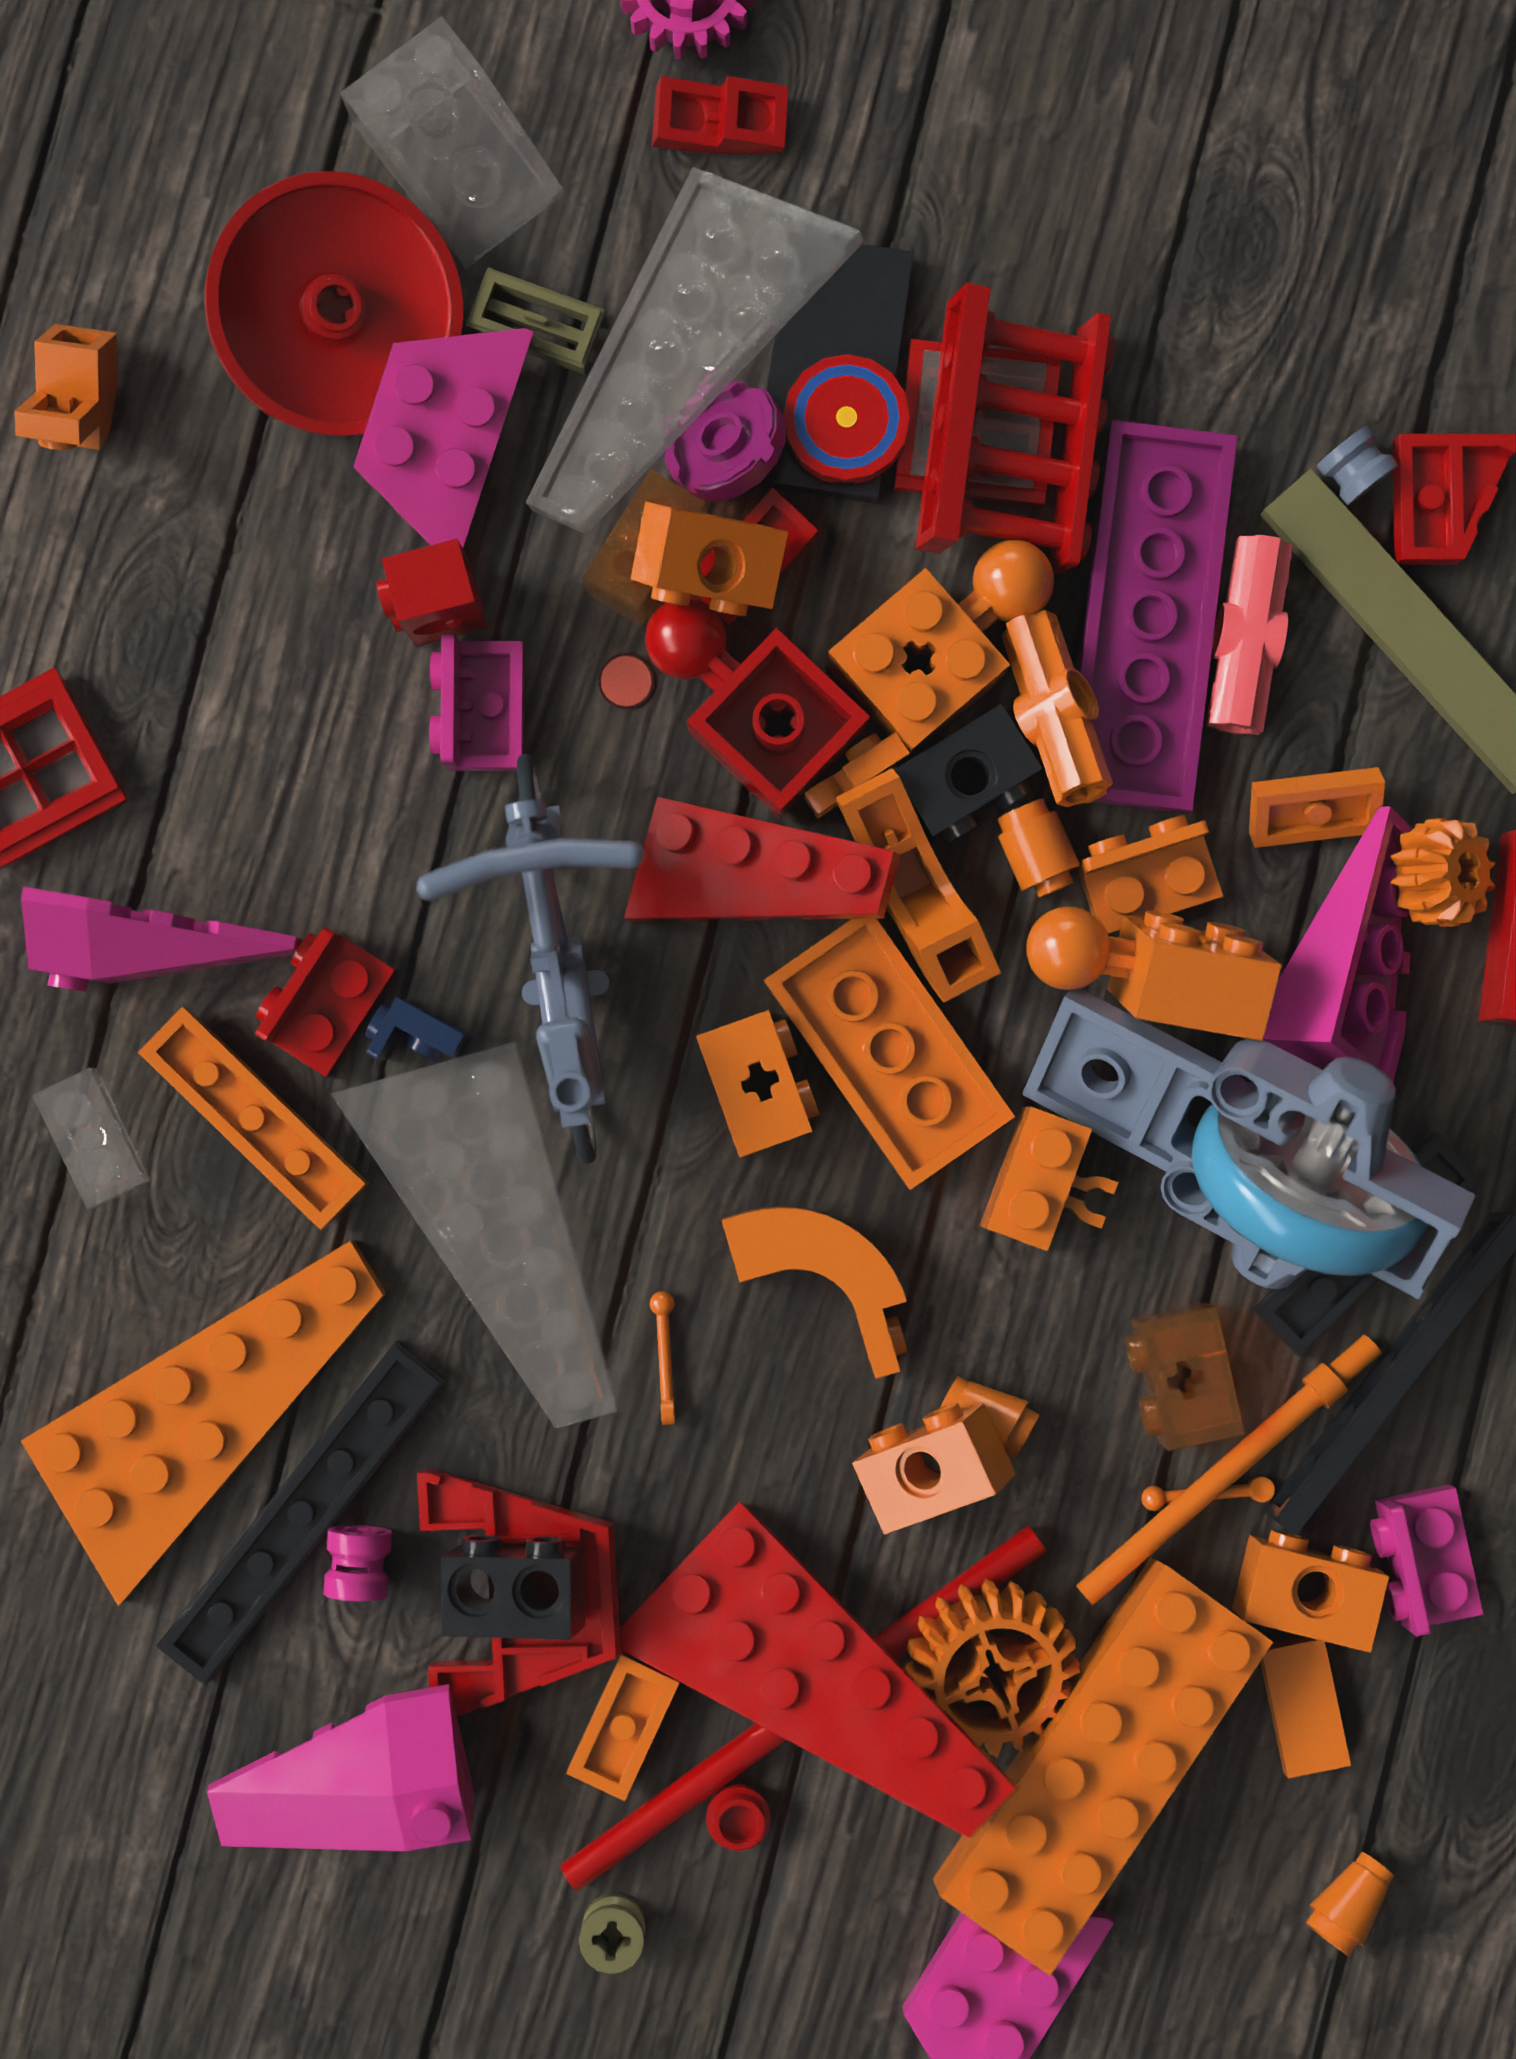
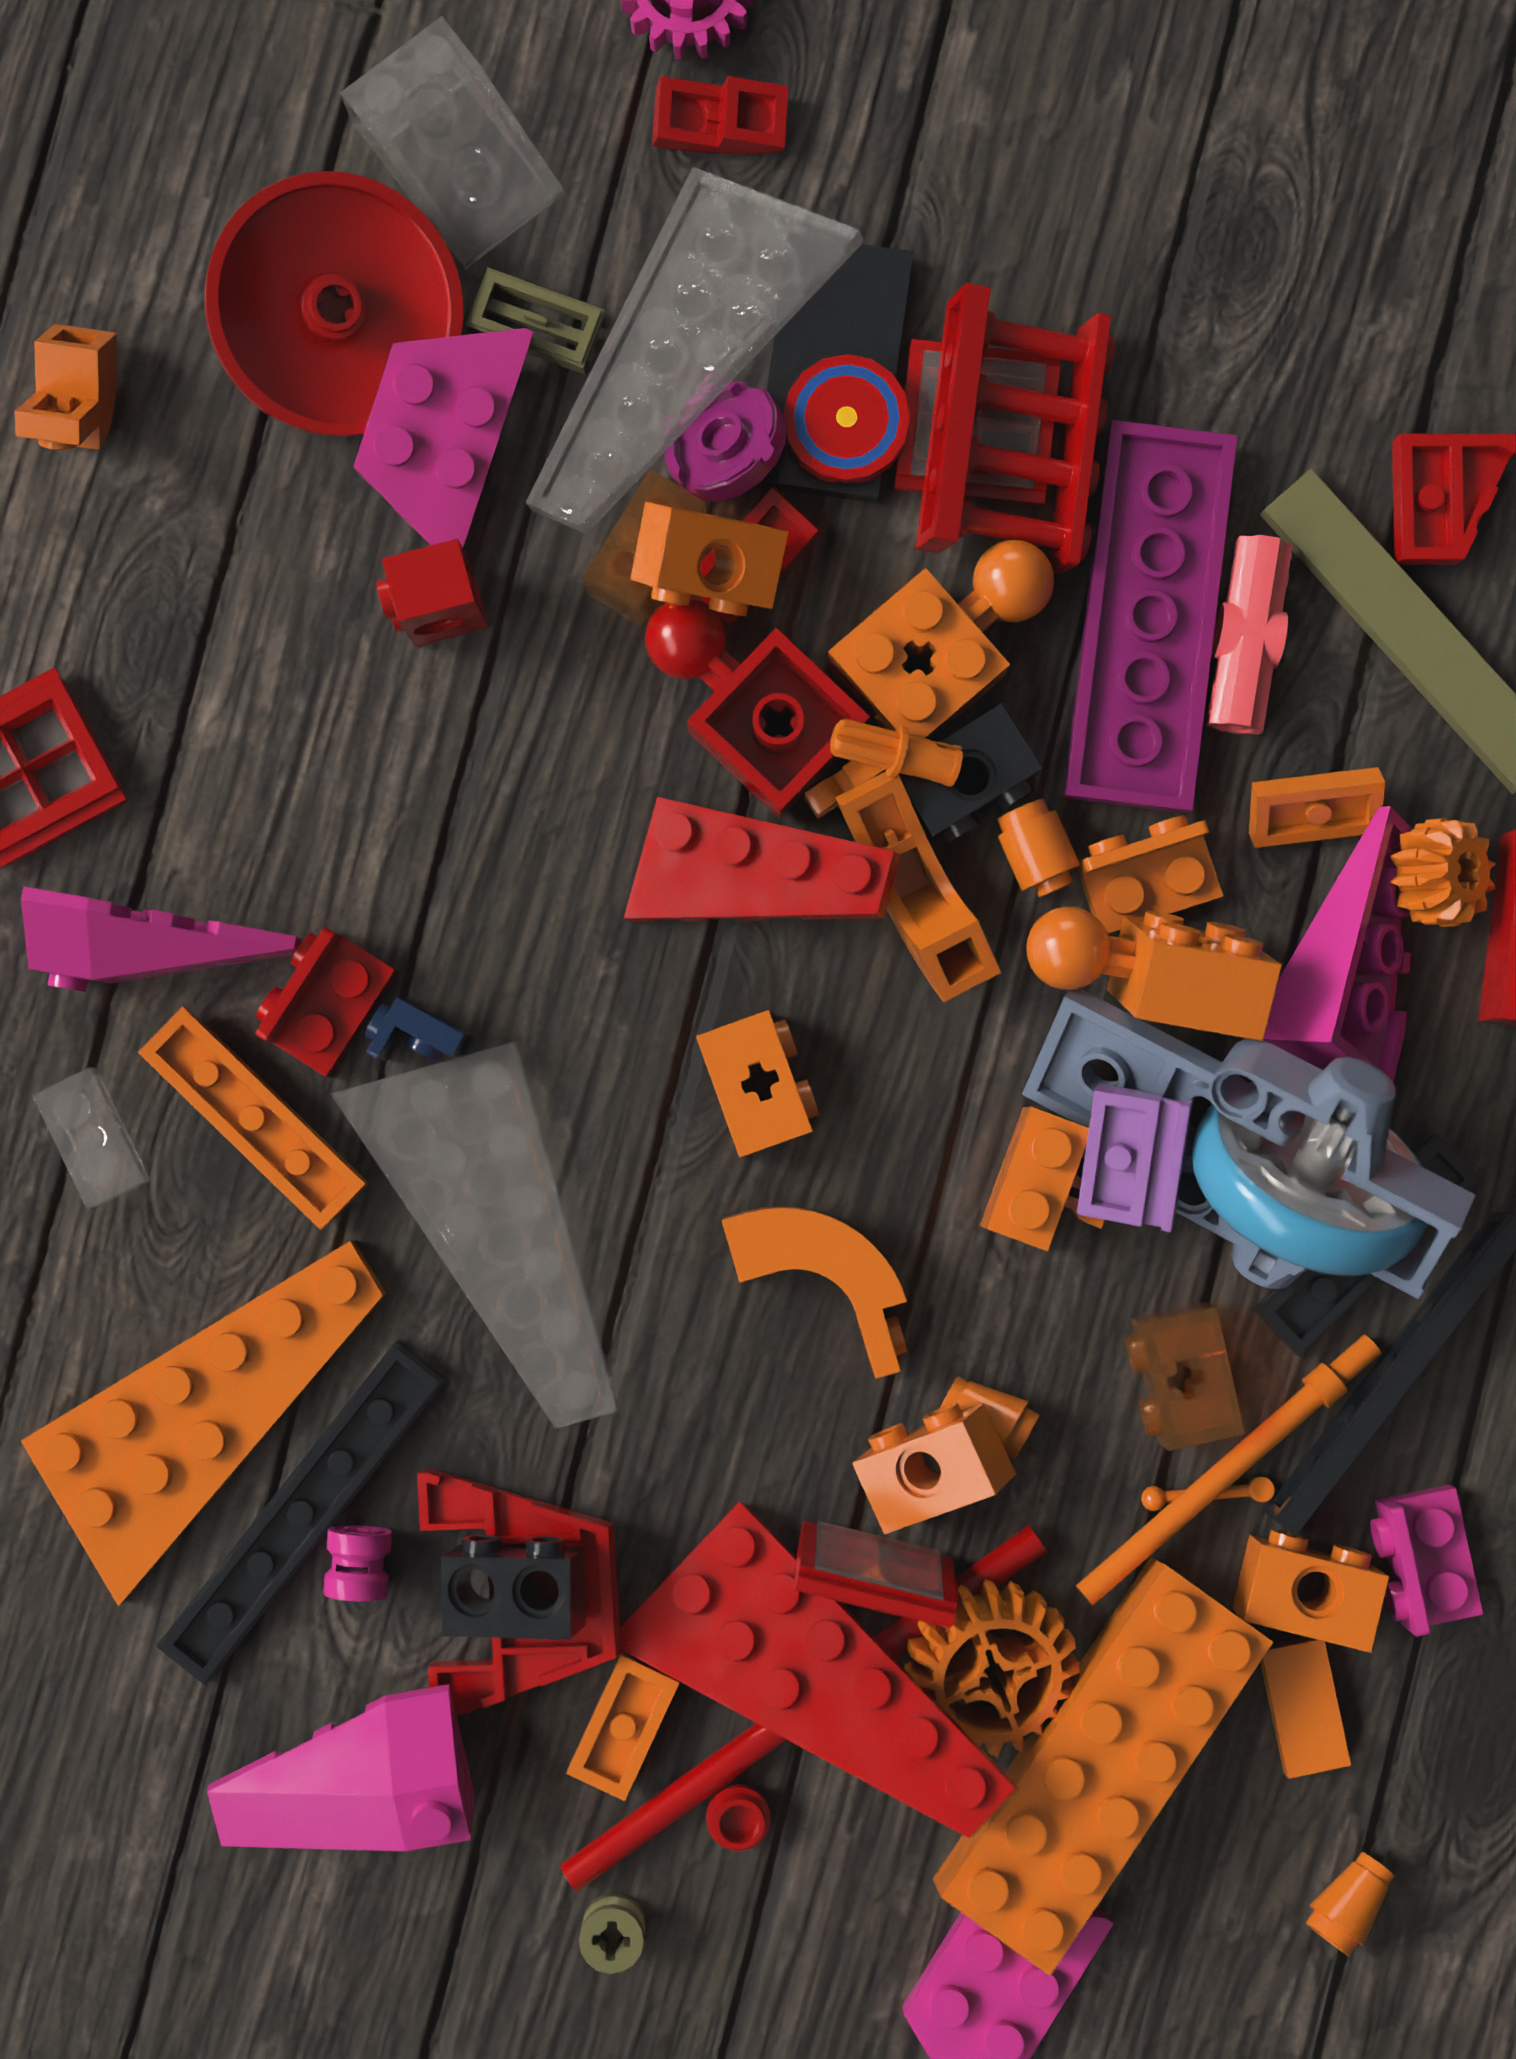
(479, 704): dark pink bracket -> none
(561, 982): sand blue piece -> none
(626, 681): clear red sticker -> none
(662, 1305): orange hinge -> none
(876, 1573): none -> piece
(889, 1049): orange plate -> none
(897, 751): none -> orange axle
(1056, 708): orange piece -> none
(1134, 1157): none -> medium lavender plate
(1357, 465): sand blue wheel -> none

